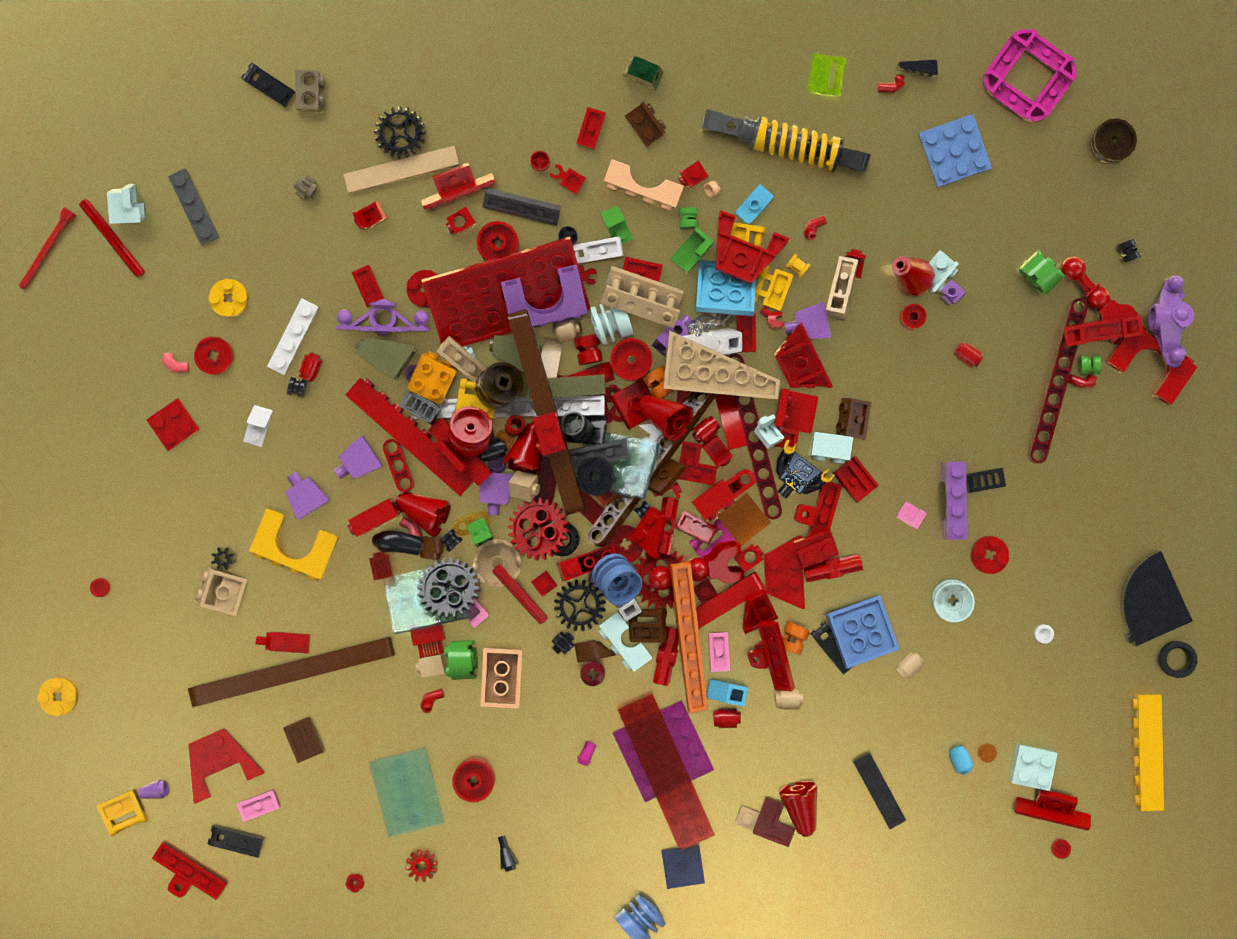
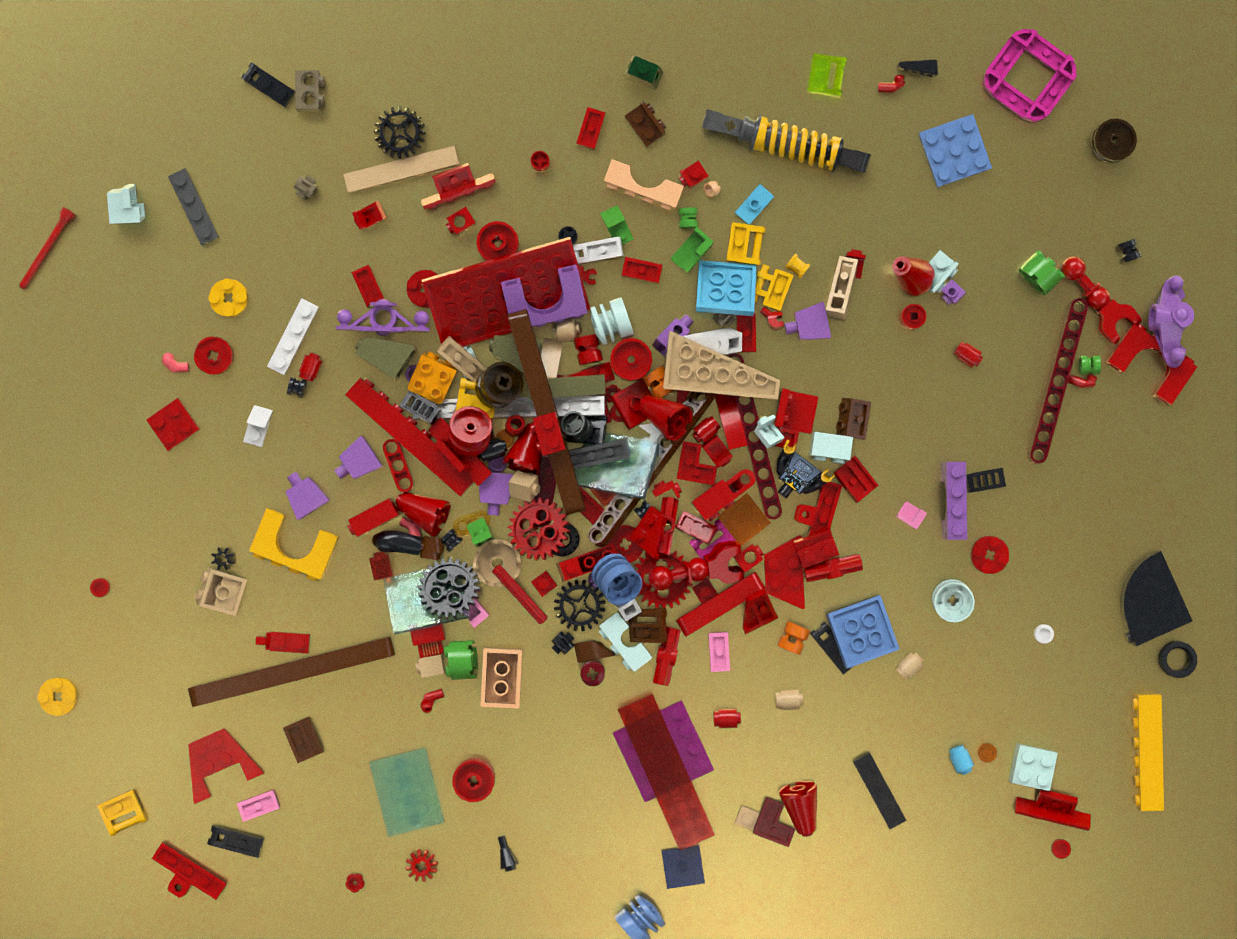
(112, 238): red axle -> none
(154, 790): medium lavender cone -> none
(521, 206): dark grey plate -> none
(570, 180): red plate -> none
(585, 473): black plate -> none
(586, 753): dark pink pin -> none
(642, 297): tan fence -> none
(666, 477): reddish brown plate -> none
(689, 637): orange plate -> none
(704, 322): clear plate -> none
(727, 692): medium azure slope -> none
(740, 257): red wing -> none
(772, 653): red plate -> none
(801, 362): red wing -> none
(812, 226): red arm -> none
(1103, 330): red slope -> none

